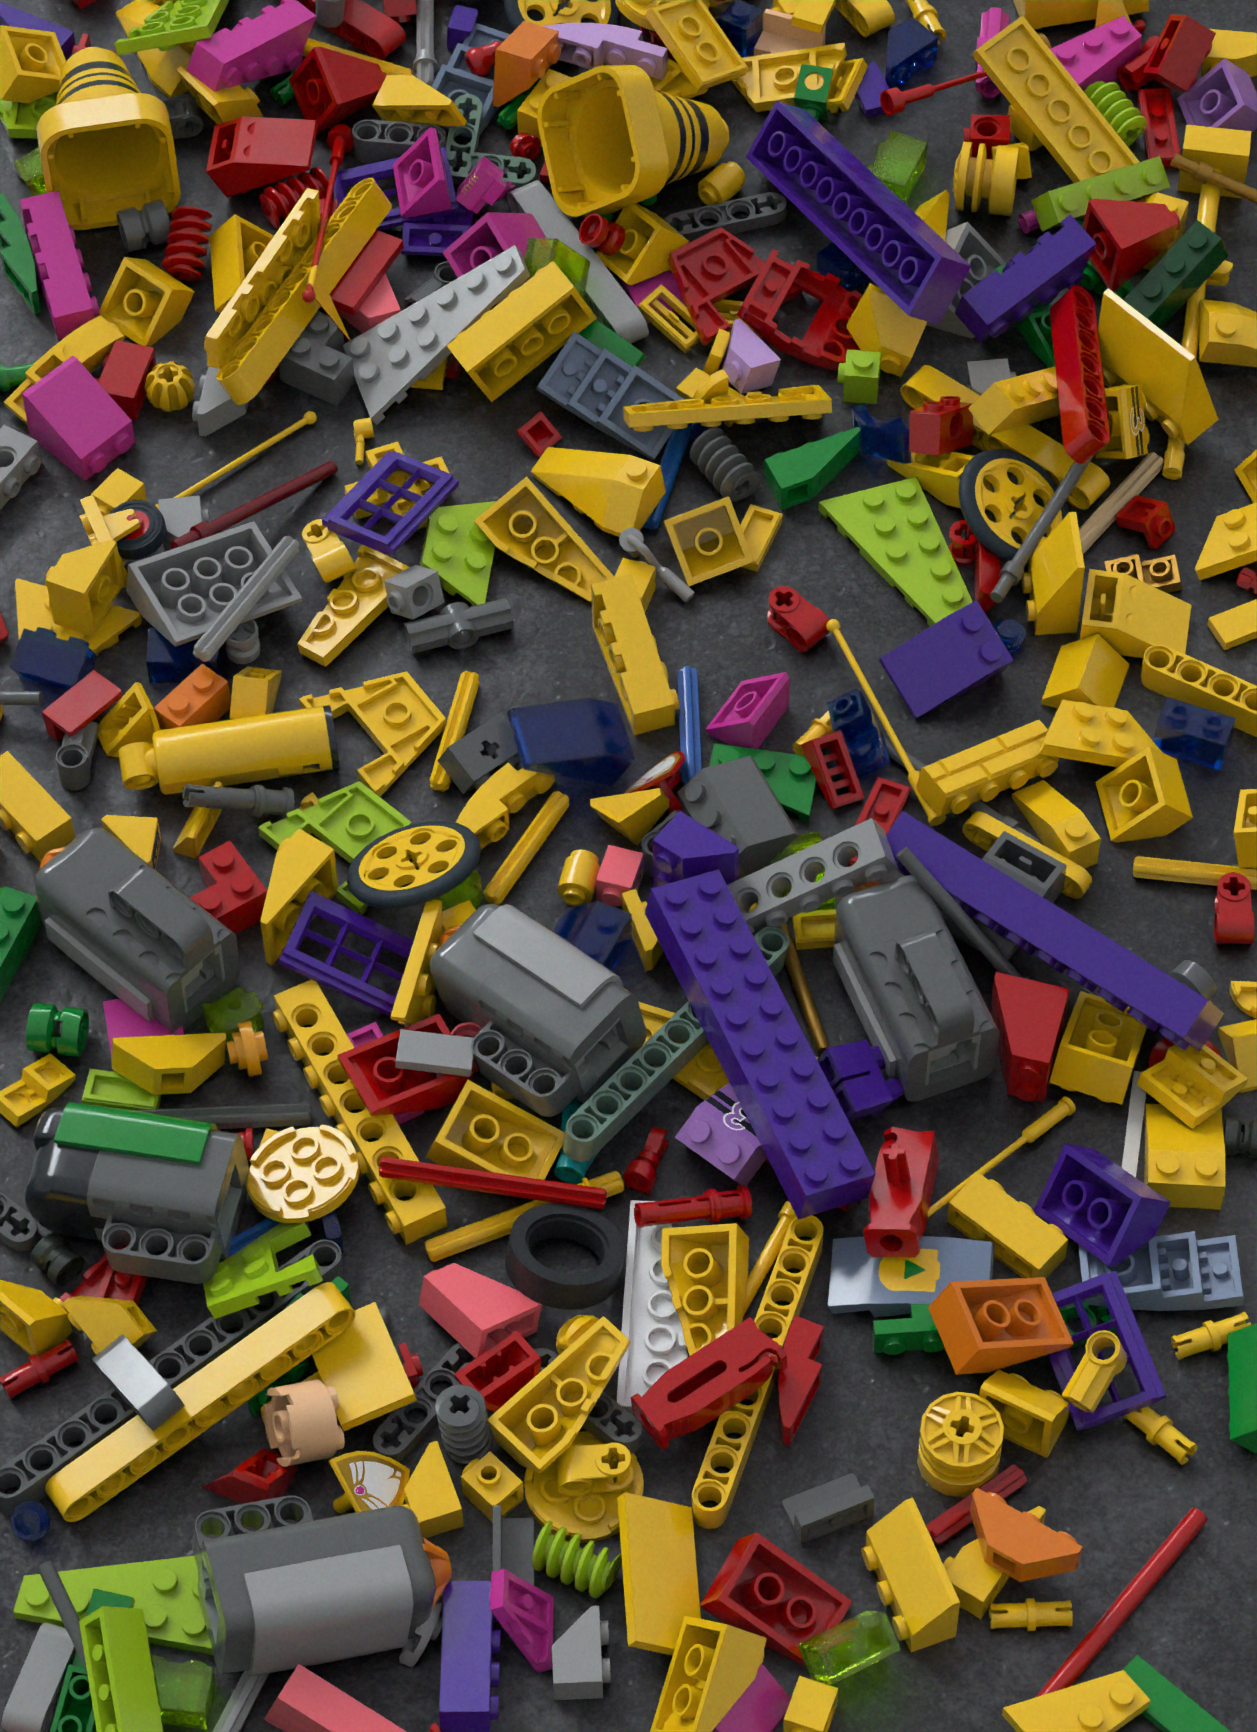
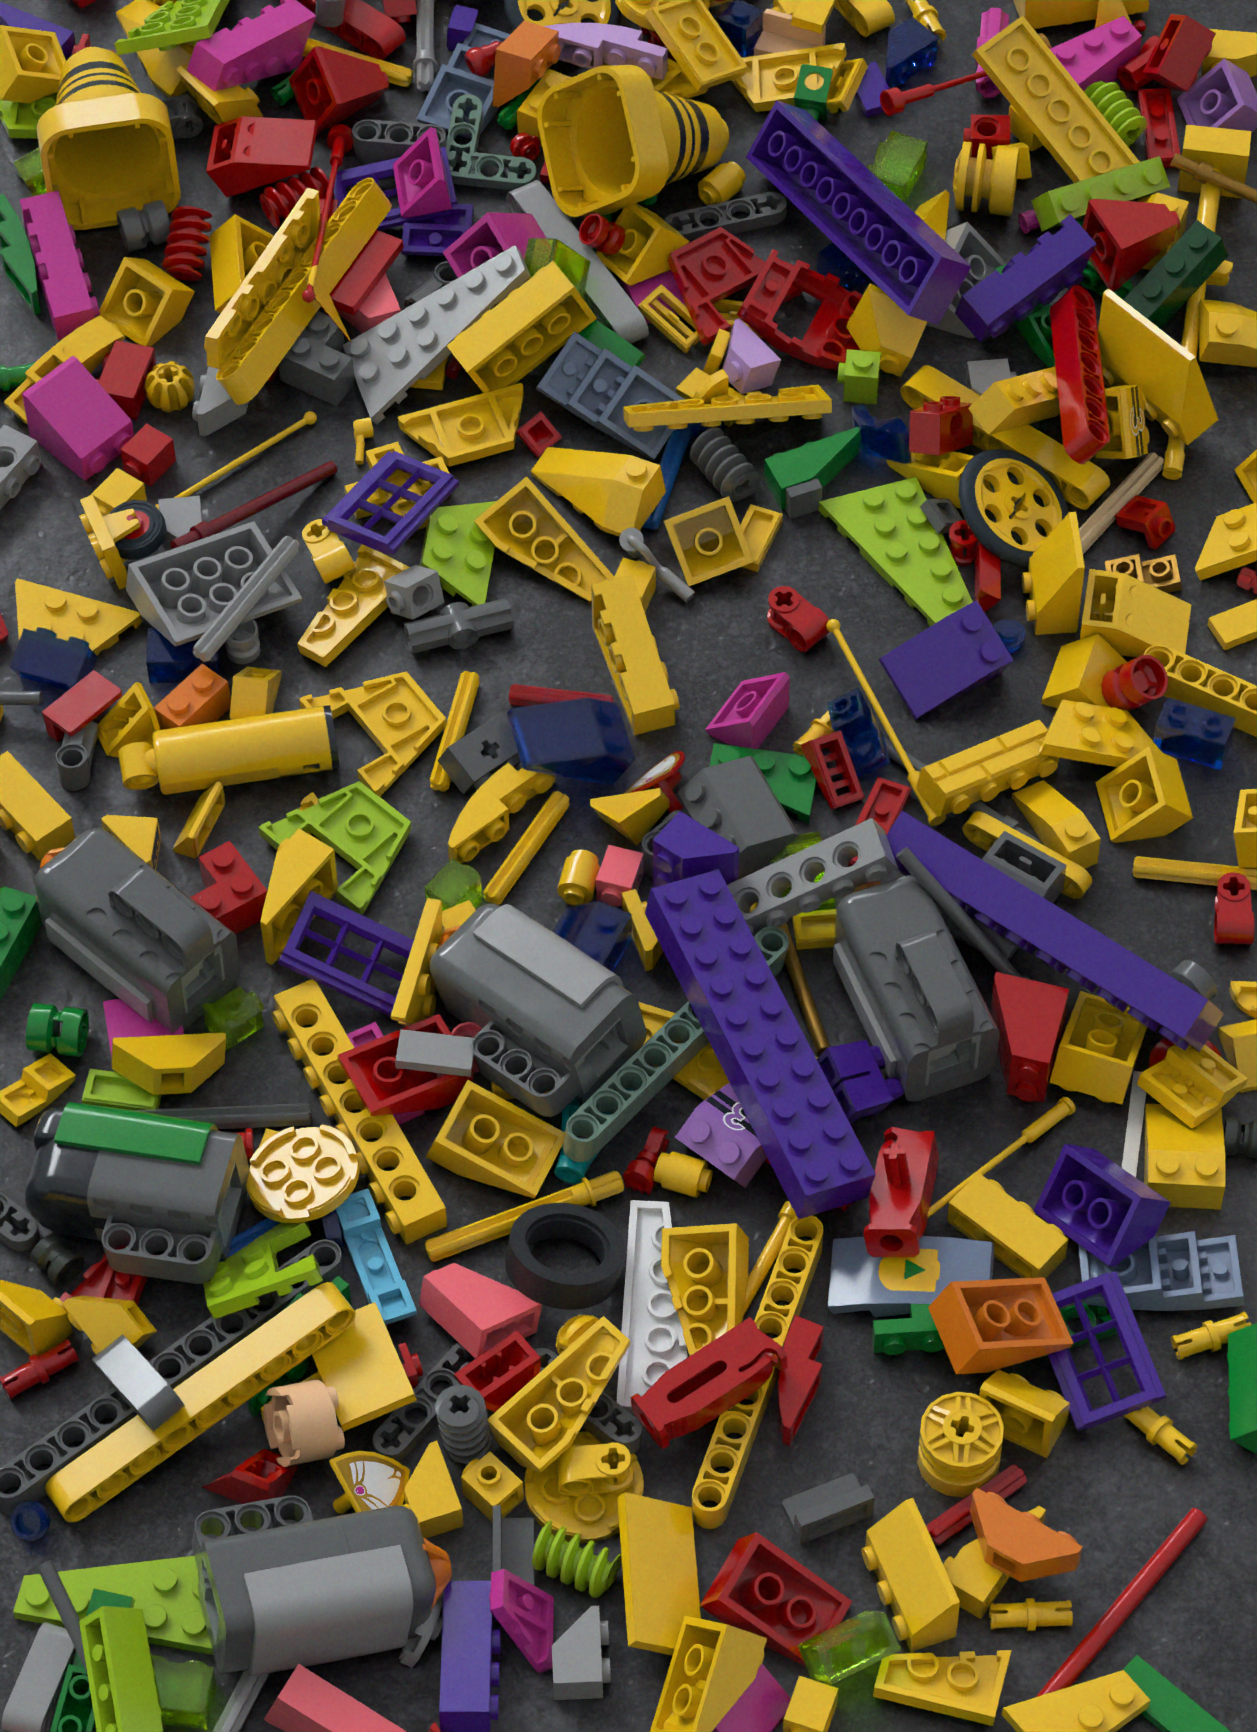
(84, 586): yellow slope -> none
(148, 454): none -> red brick
(247, 1049): light orange plate -> none
(253, 800): dark grey pin -> none
(373, 1258): none -> medium azure slope
(399, 871): wedge -> none
(413, 101): yellow slope -> none
(468, 426): none -> yellow wing
(483, 186): dark pink piece -> none
(492, 1182): red axle -> none
(532, 695): none -> red axle
(683, 1173): none -> yellow brick
(689, 722): blue axle -> none
(708, 1206): red pin -> none
(803, 498): none -> dark grey tile
(940, 514): none -> dark grey tile
(952, 1686): none -> yellow wing
(1013, 569): dark grey bar -> none
(1094, 1374): yellow piece -> none
(1134, 683): none -> red wheel

